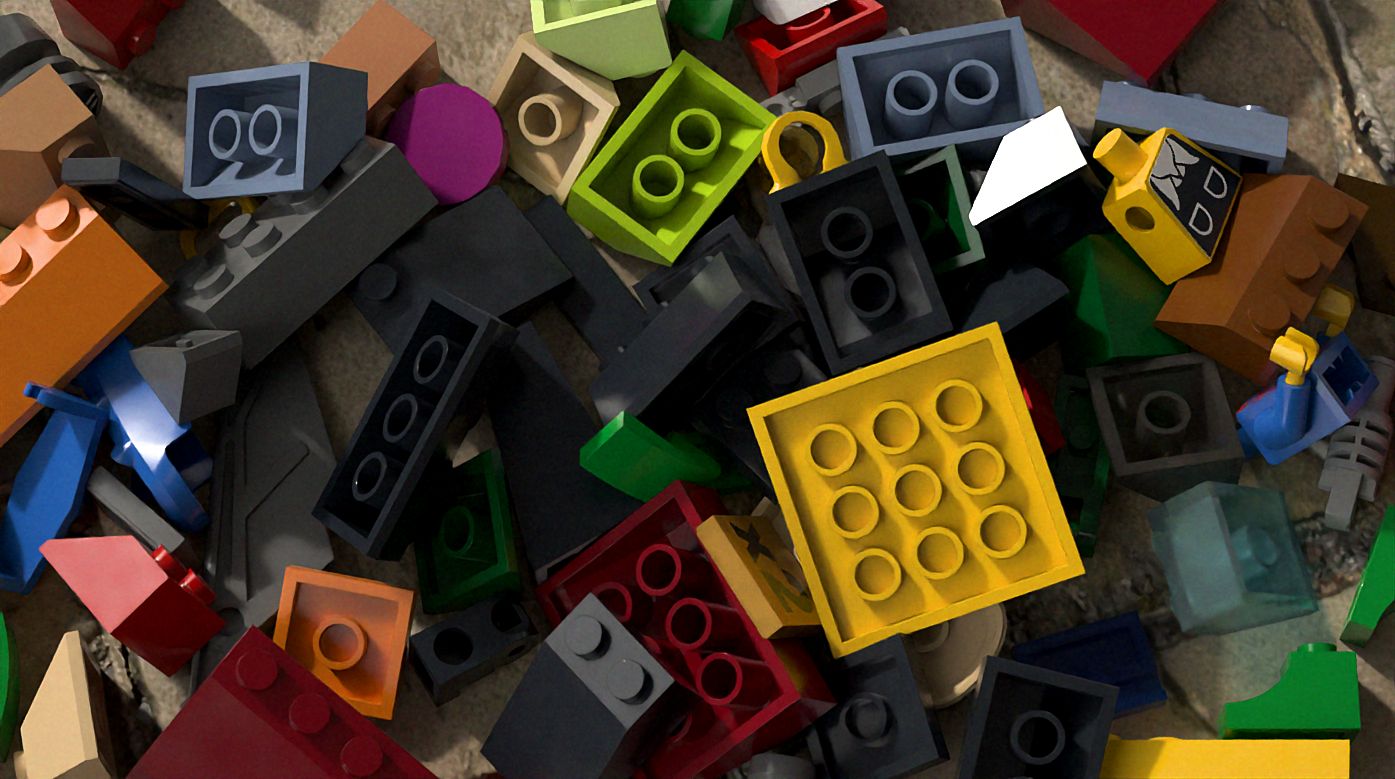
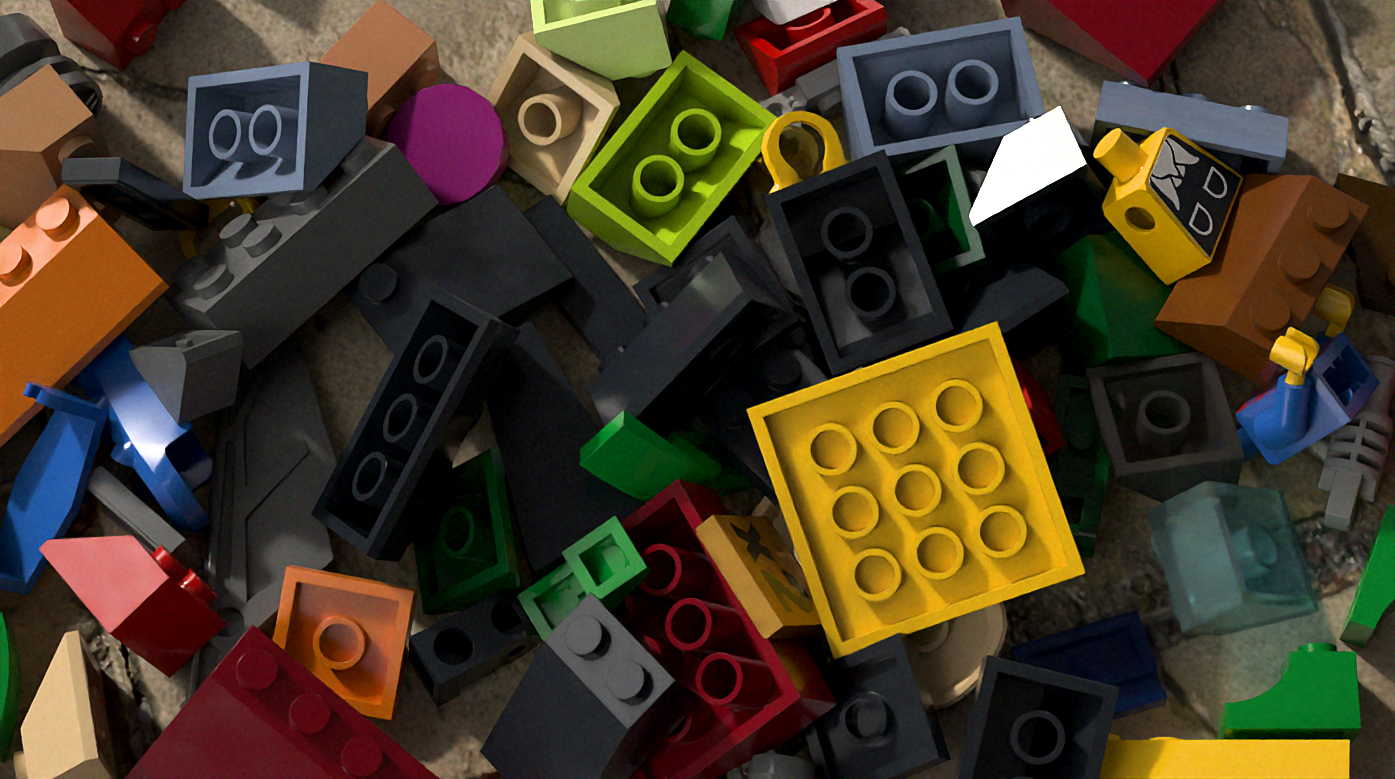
(599, 563): none -> green slope

